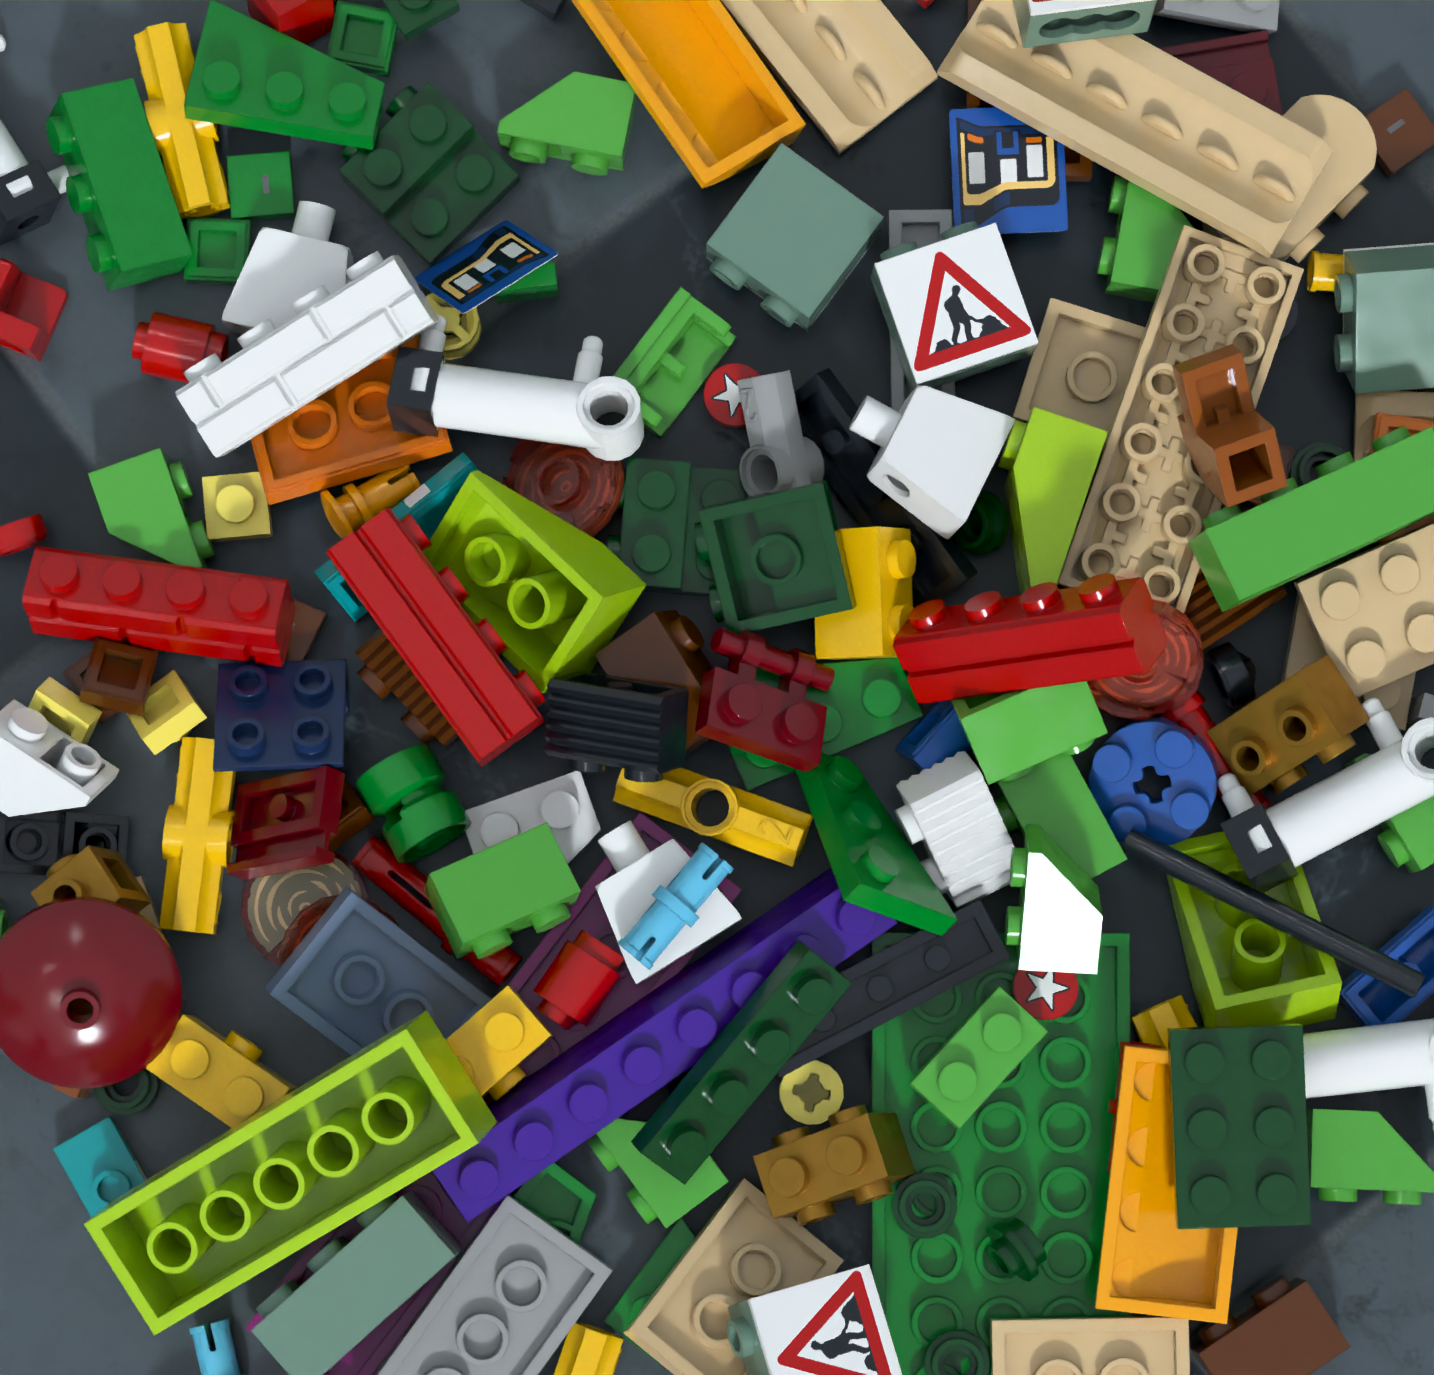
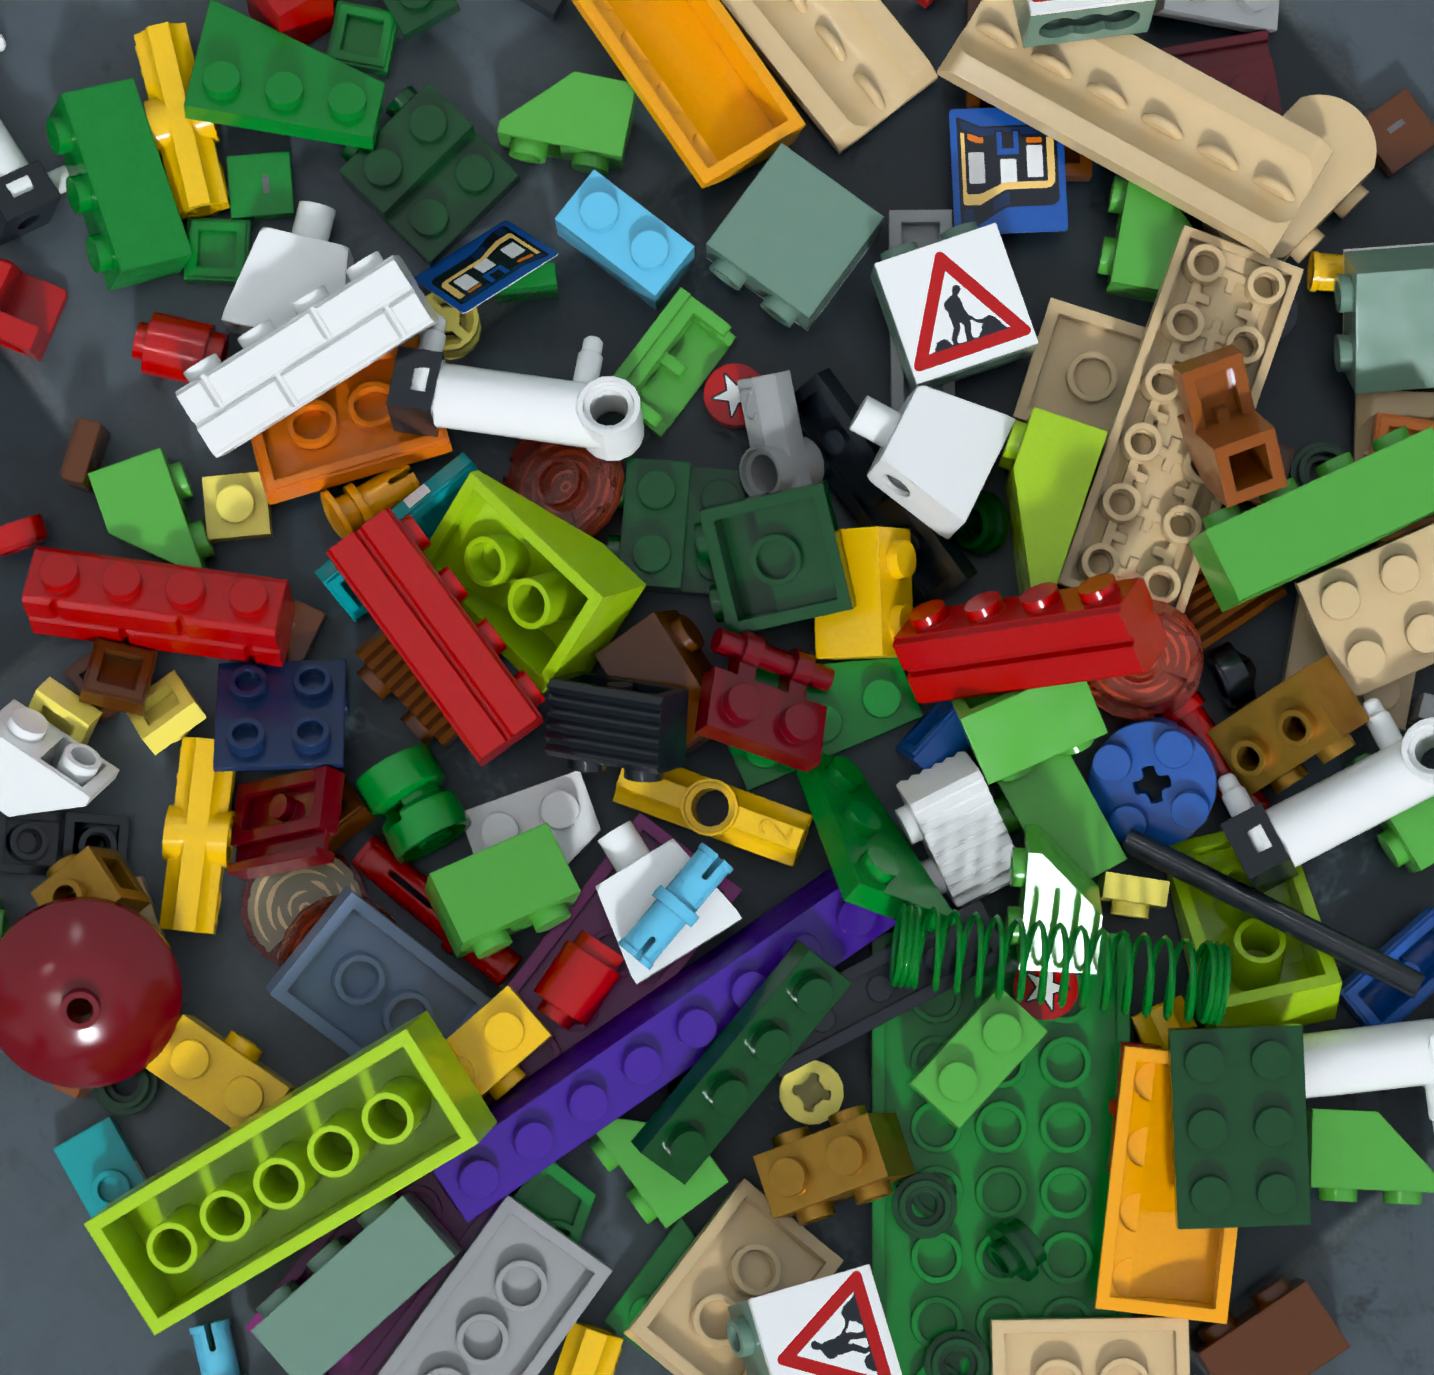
(84, 453): none -> reddish brown tile
(625, 239): none -> medium azure brick
(1132, 894): none -> light yellow plate
(1208, 990): none -> green piece

